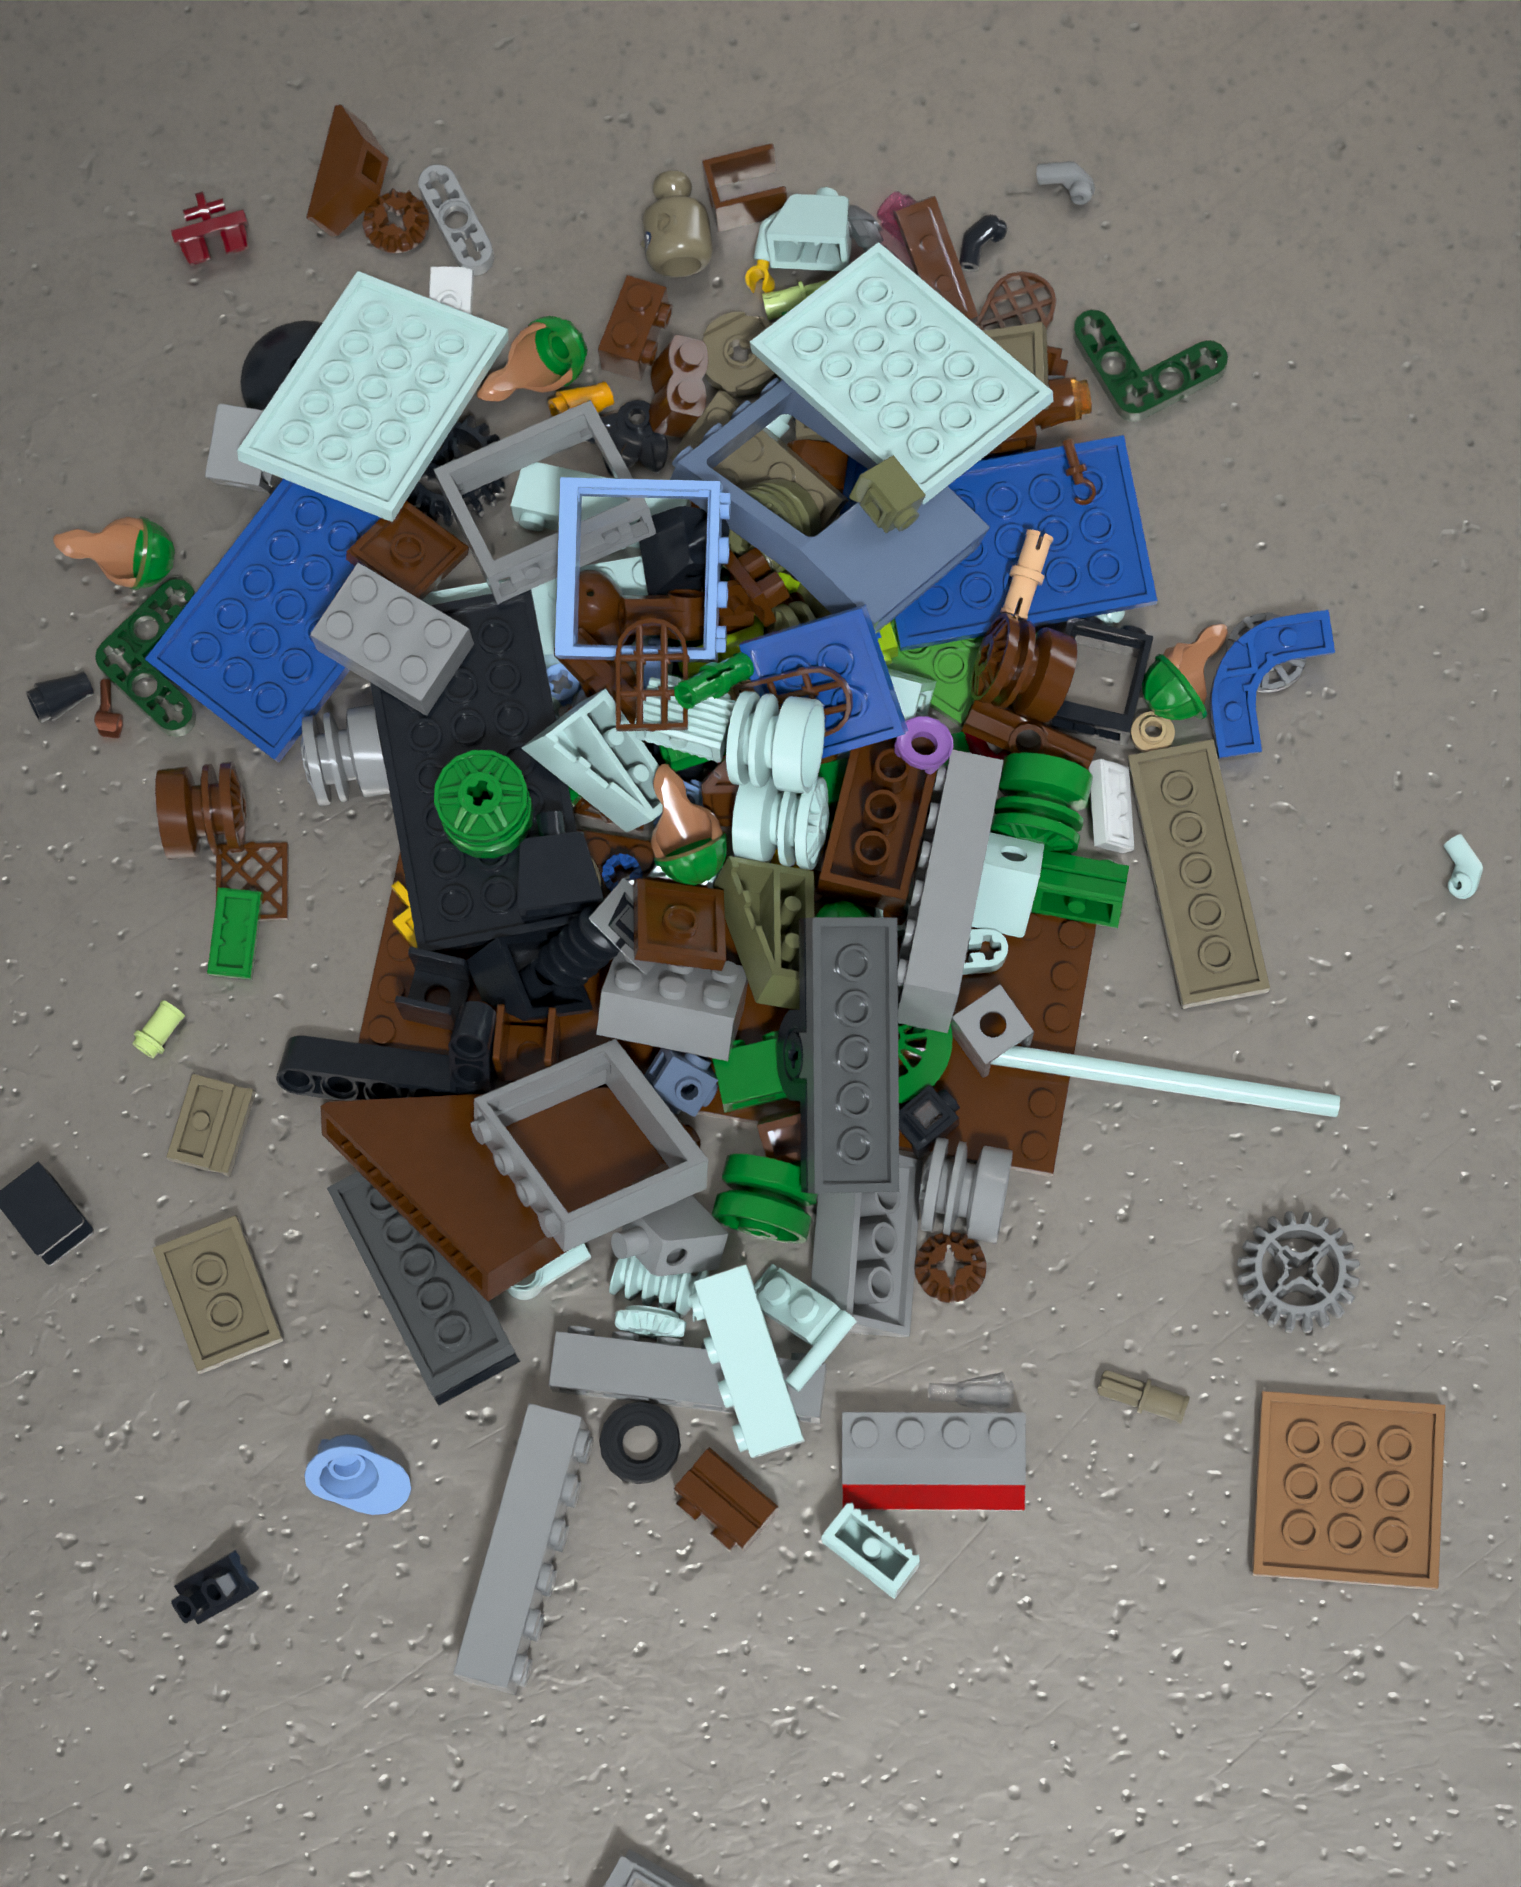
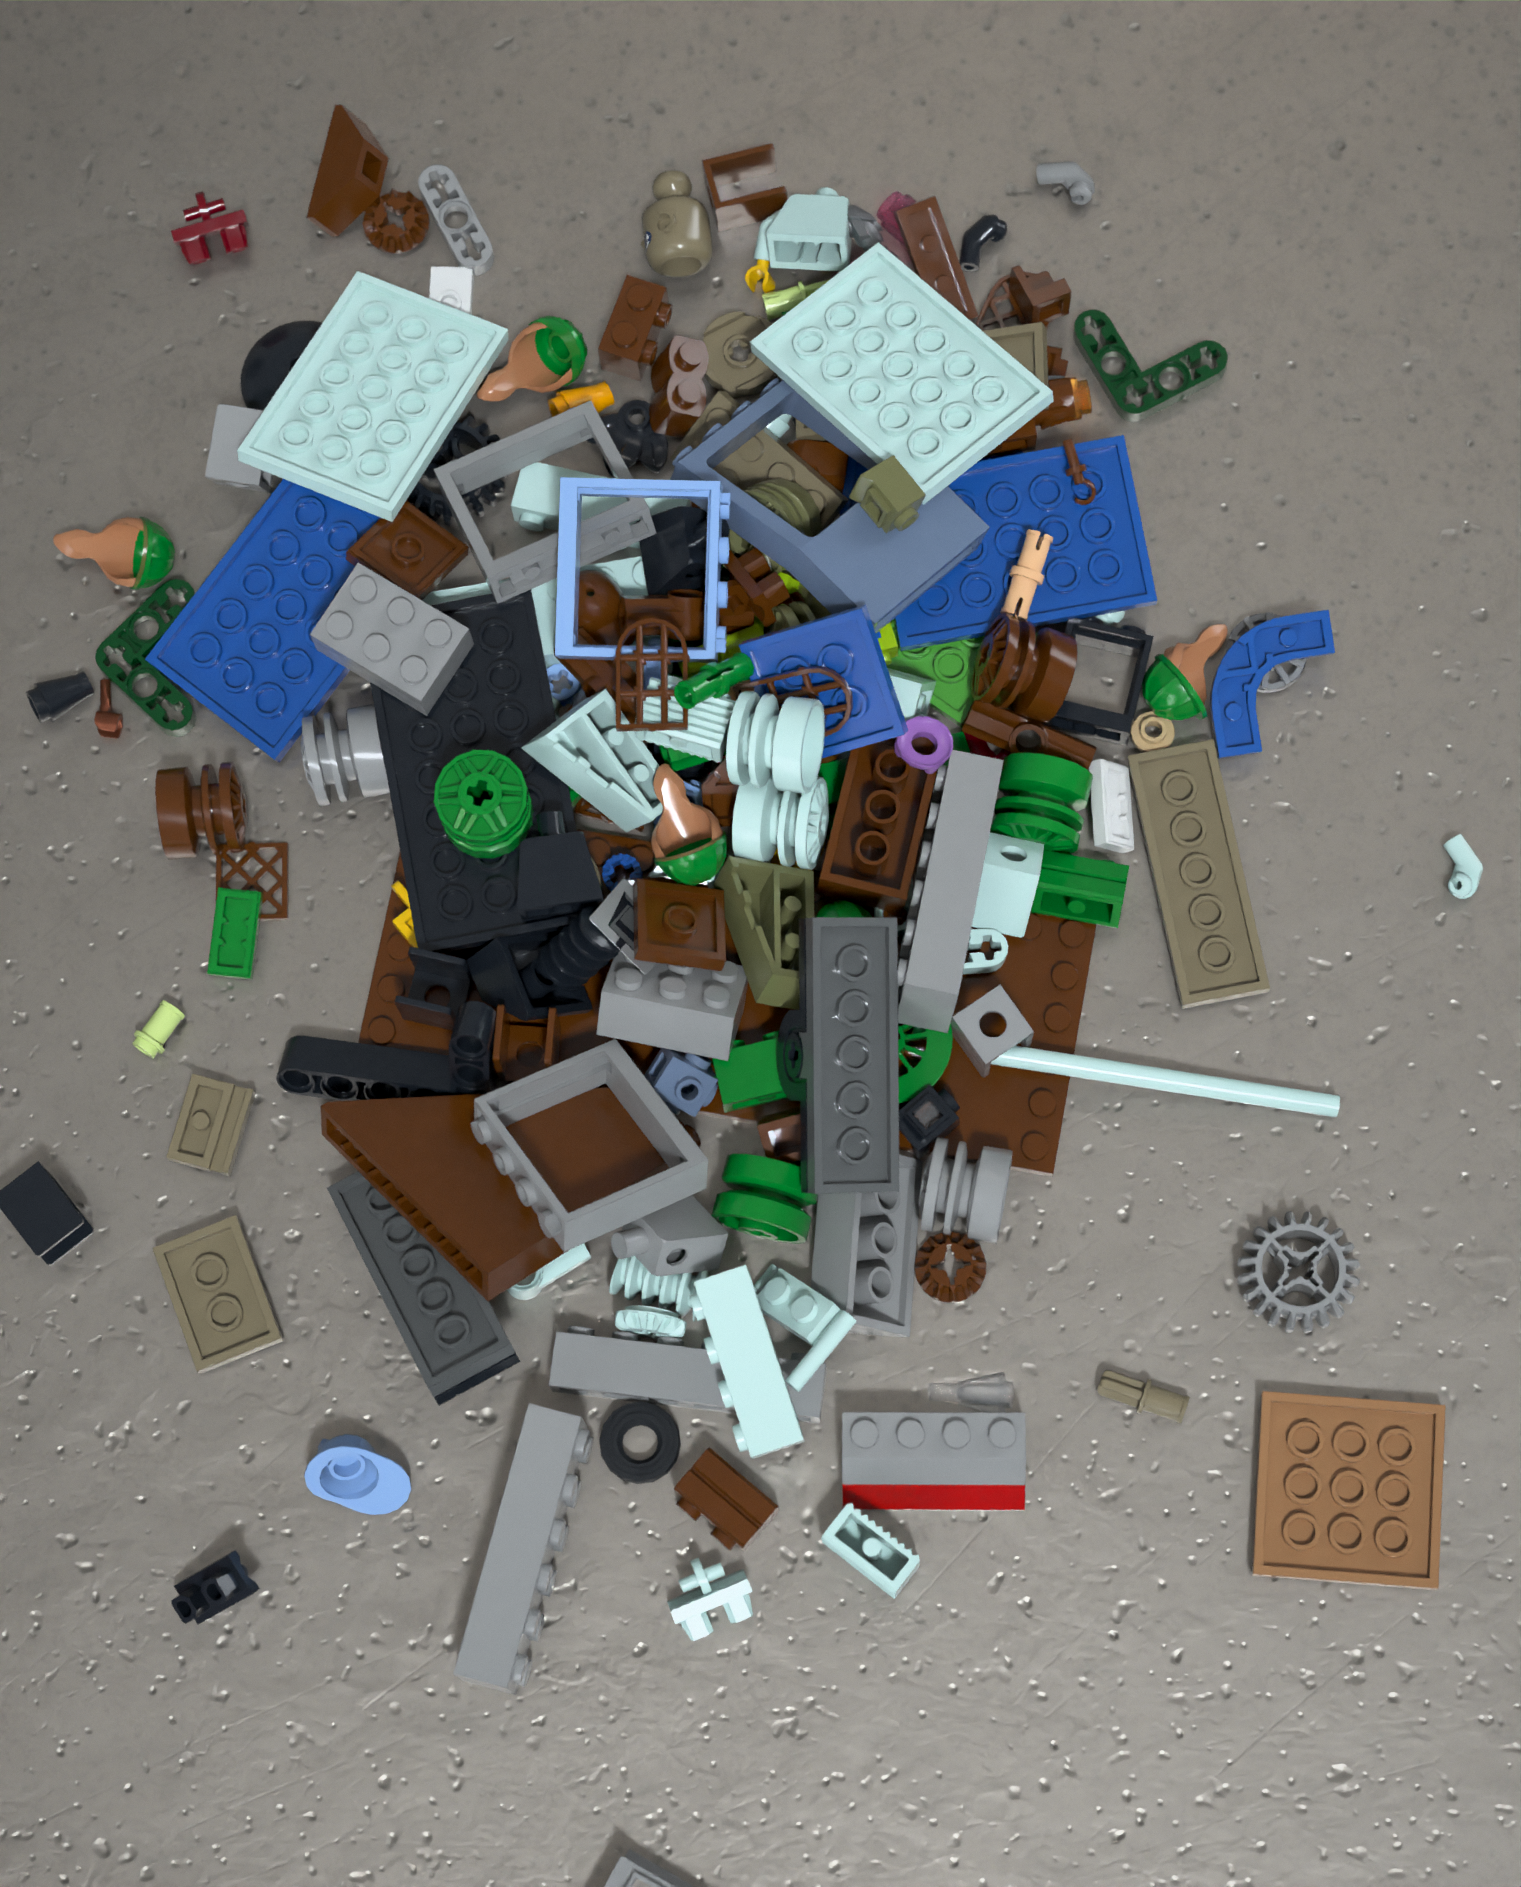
(692, 1606): none -> light aqua hips
(1039, 295): none -> reddish brown panel

